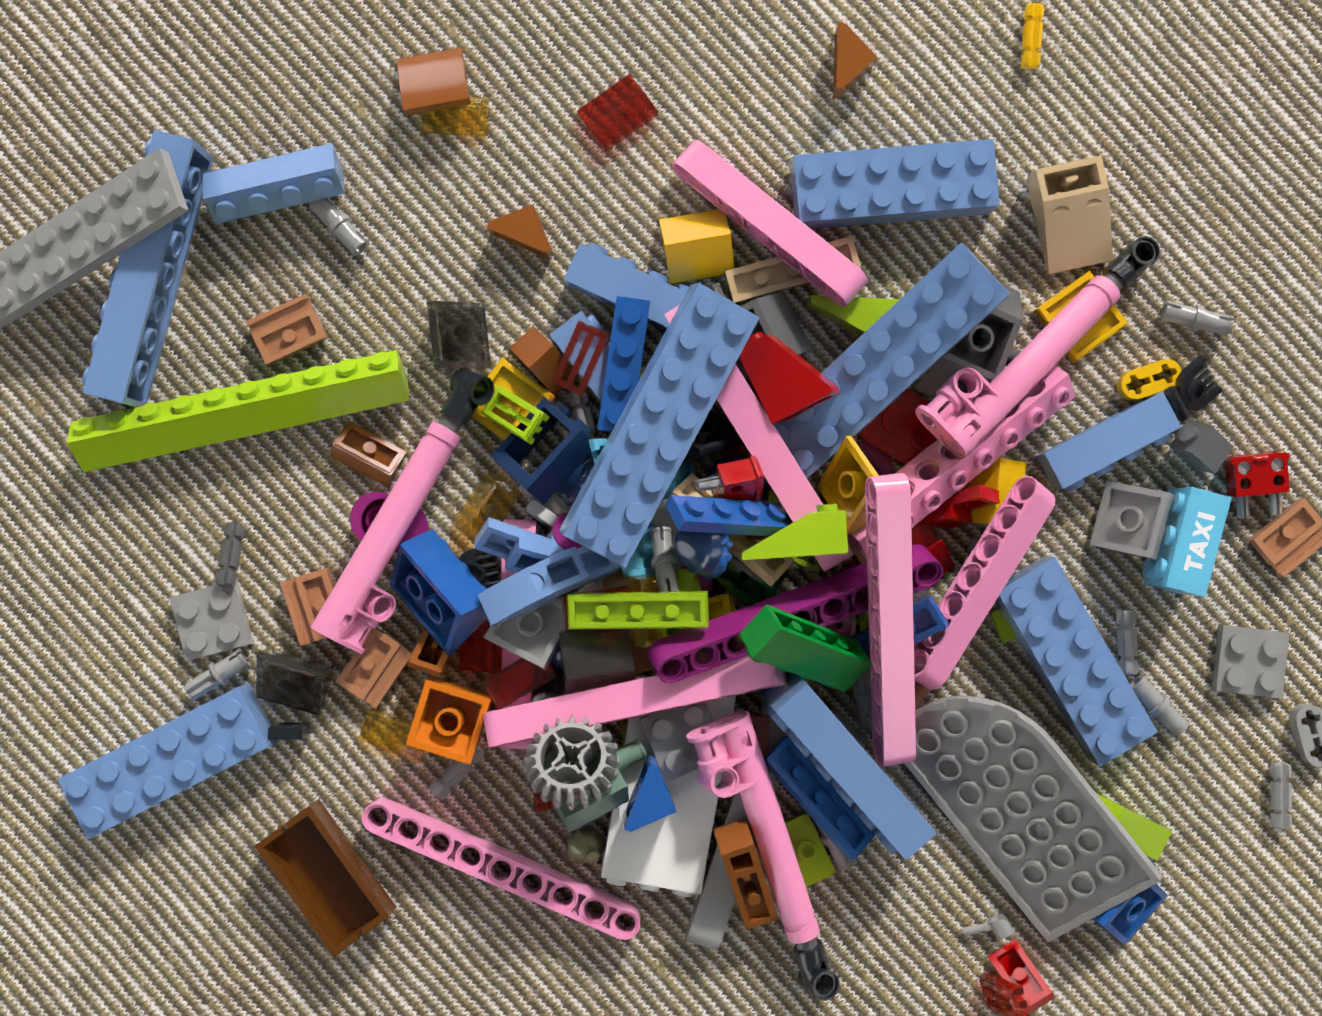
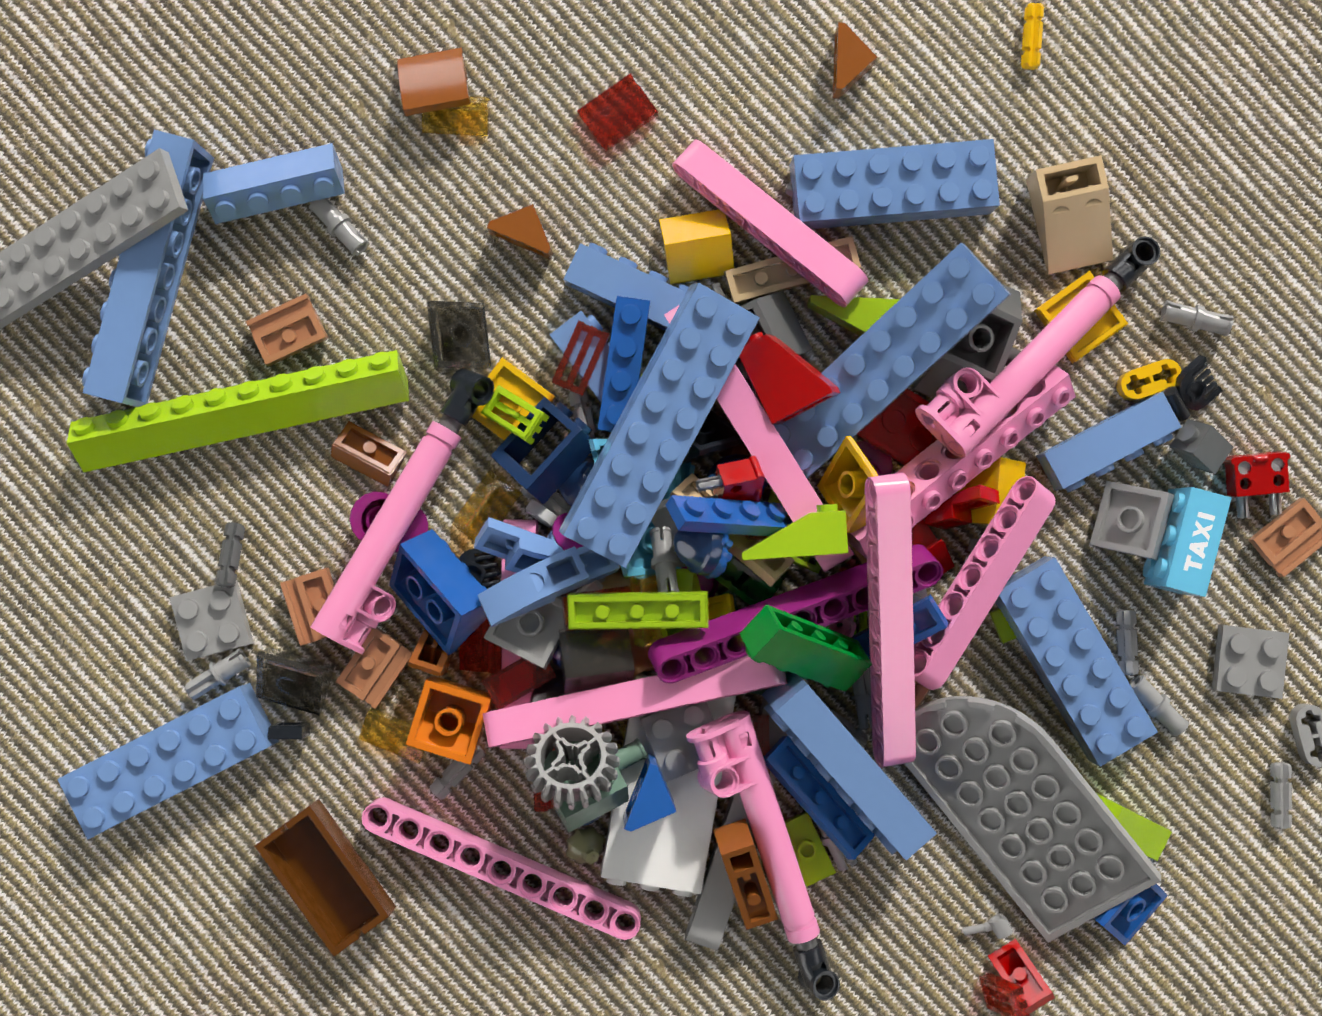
(540, 358): dark orange slope -> none

